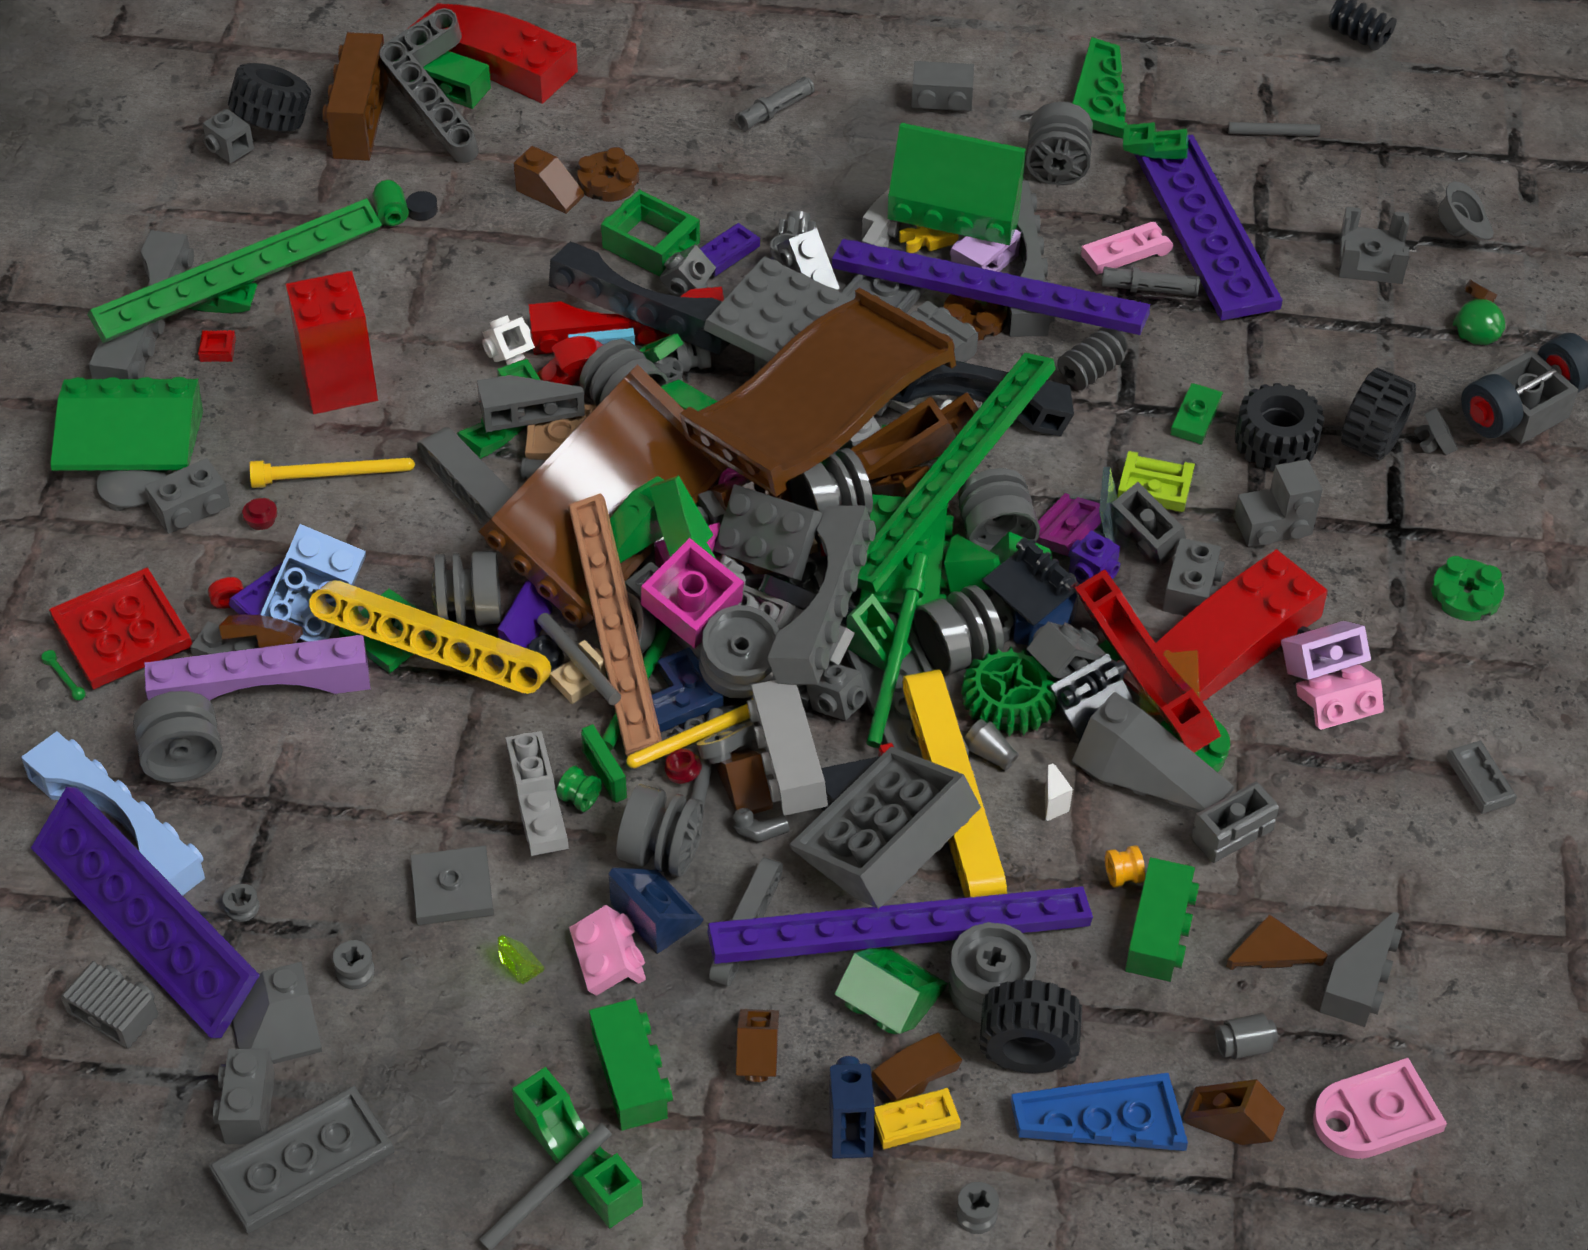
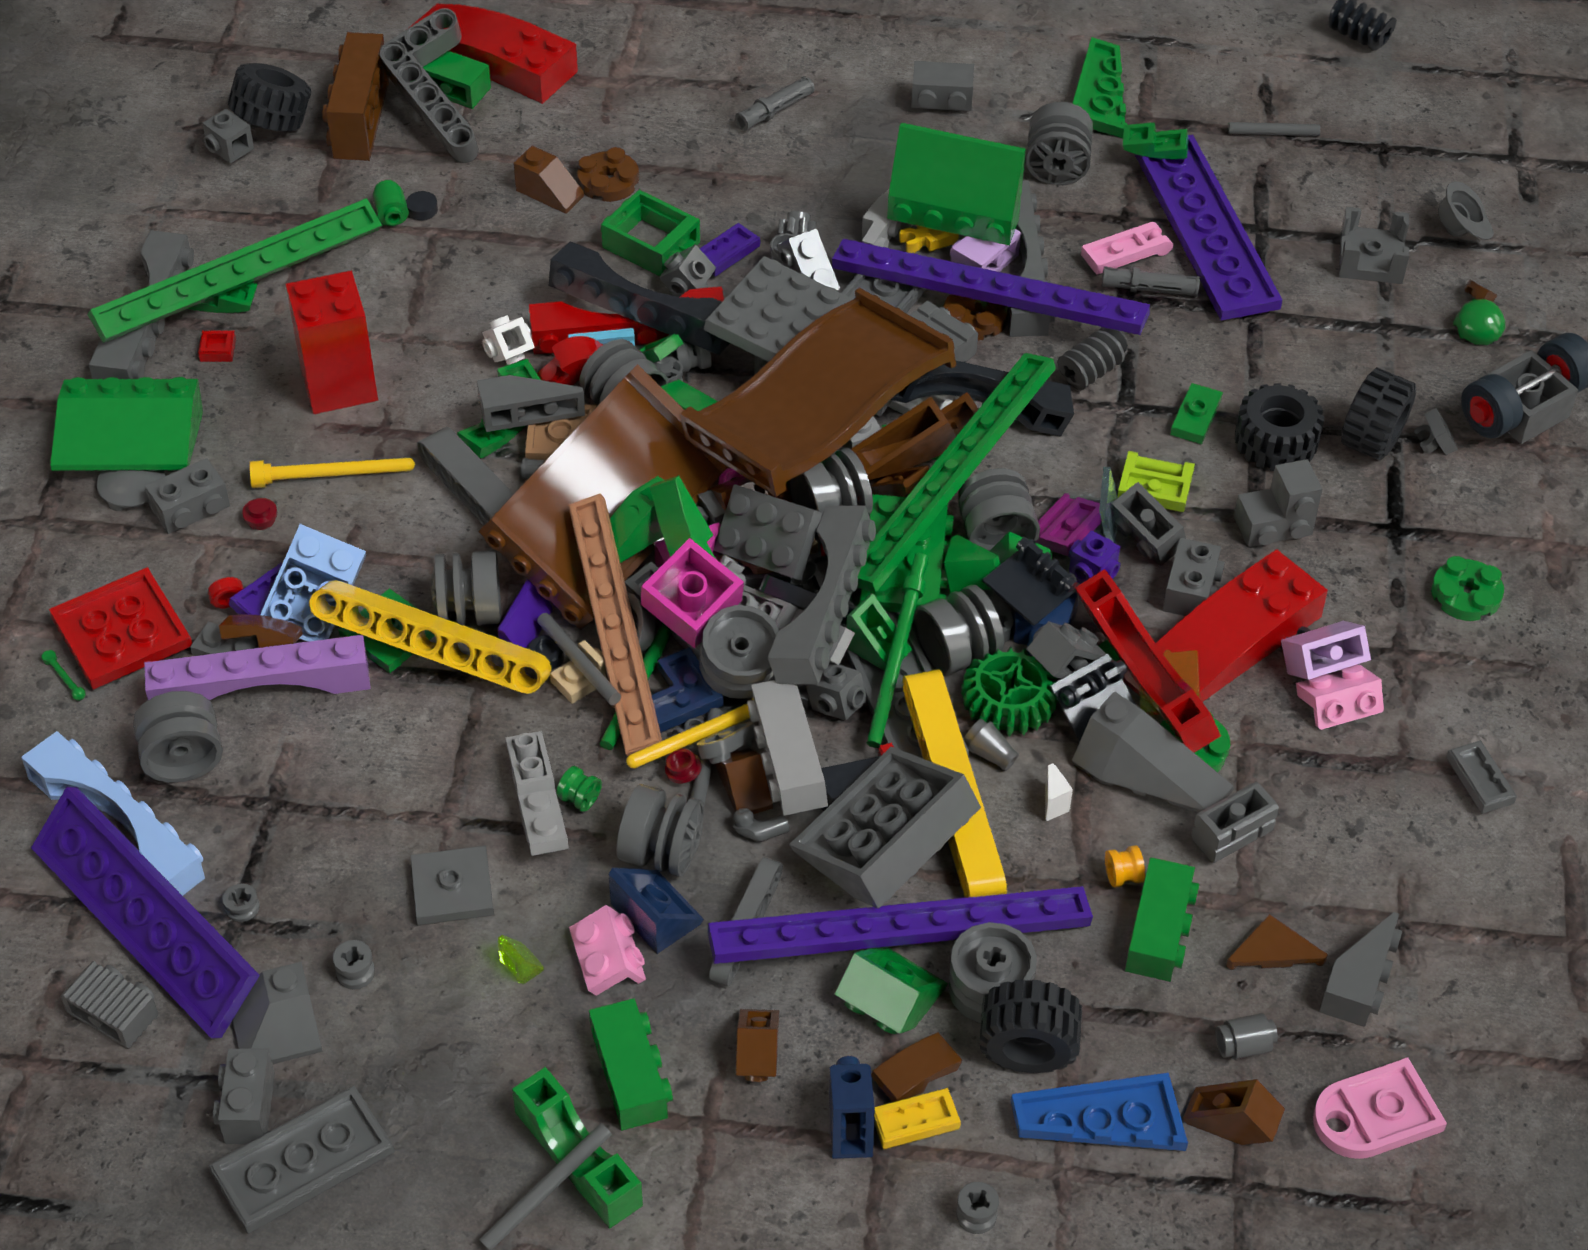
(603, 763): green tile -> none

